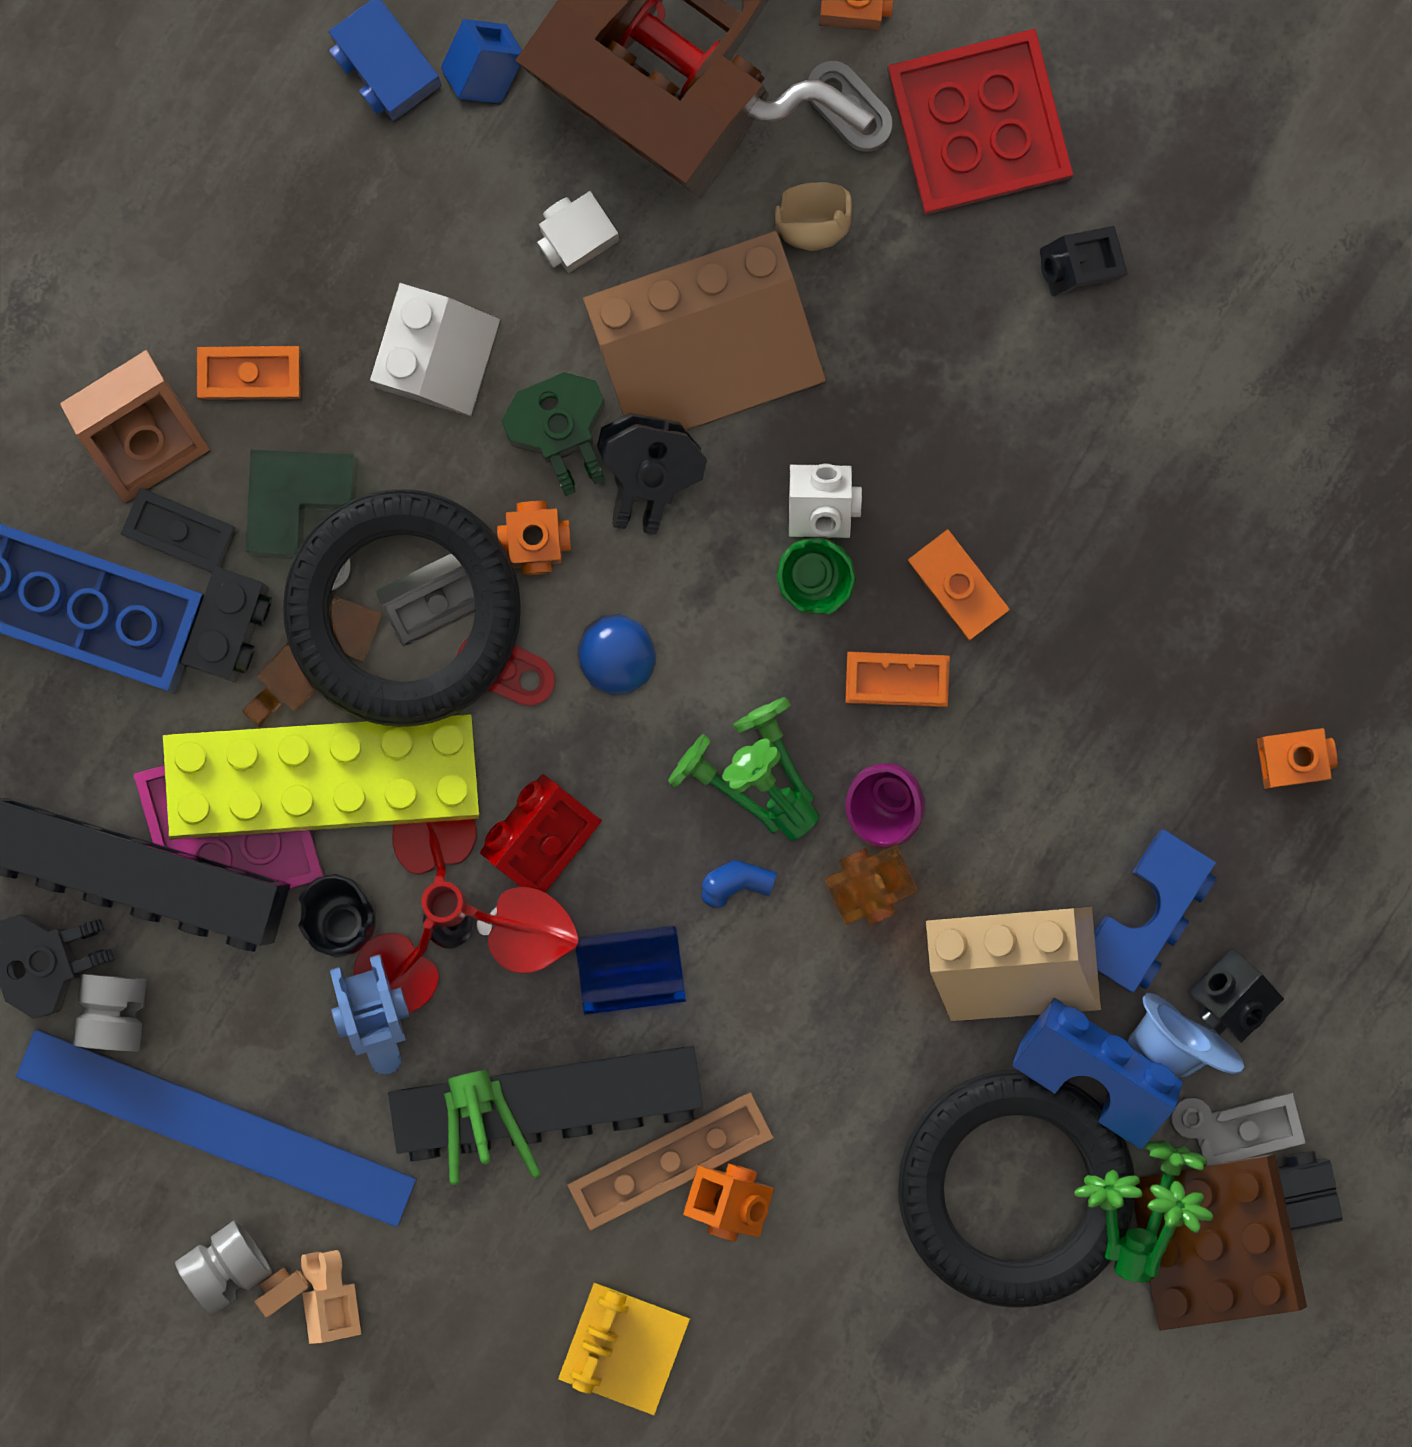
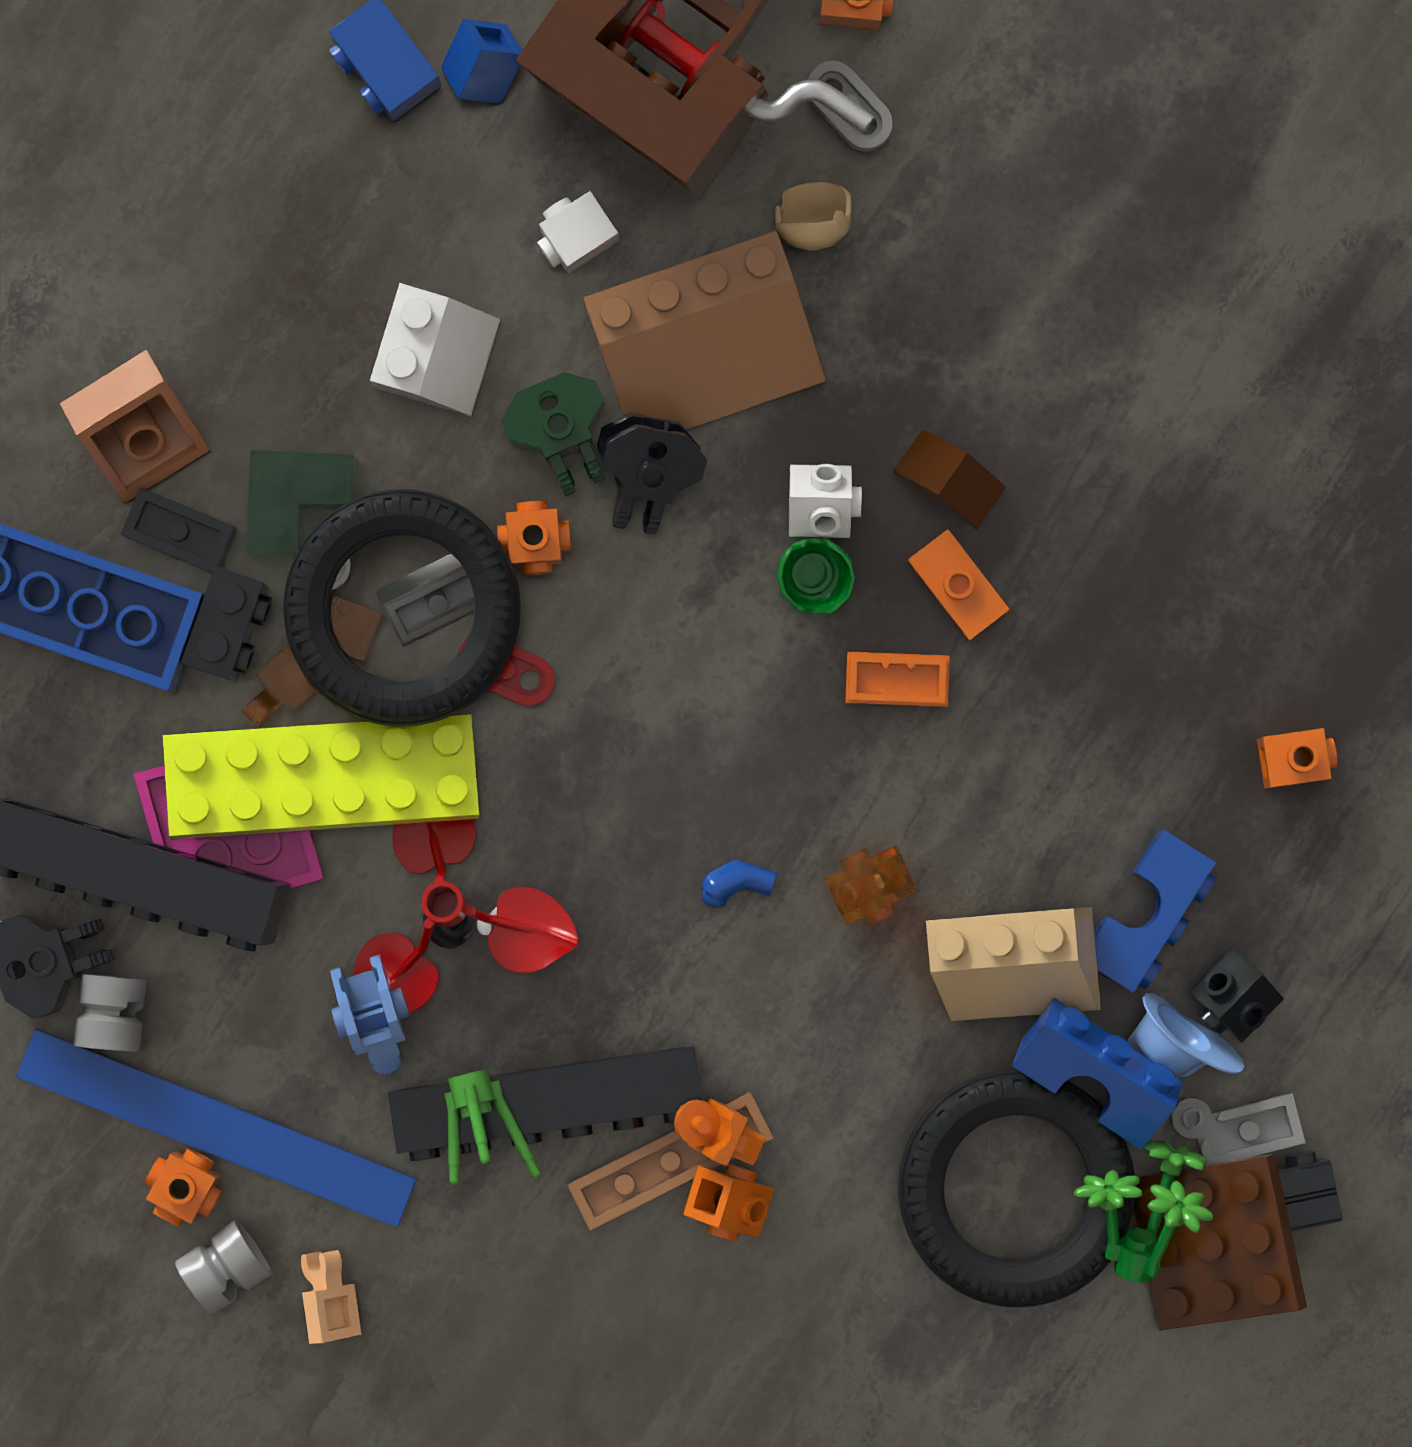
(202, 1182): none -> orange brick
(249, 373): orange plate -> none
(280, 1290): medium nougat plate -> none
(336, 915): black hair -> none
(539, 835): red bracket -> none
(616, 654): blue hair -> none
(623, 1349): yellow hinge -> none
(630, 970): clear blue panel -> none
(717, 1131): none -> orange hips
(752, 767): plant -> none
(885, 805): magenta piece -> none
(950, 478): none -> reddish brown slope
(980, 121): red plate -> none
(1082, 260): black bracket -> none

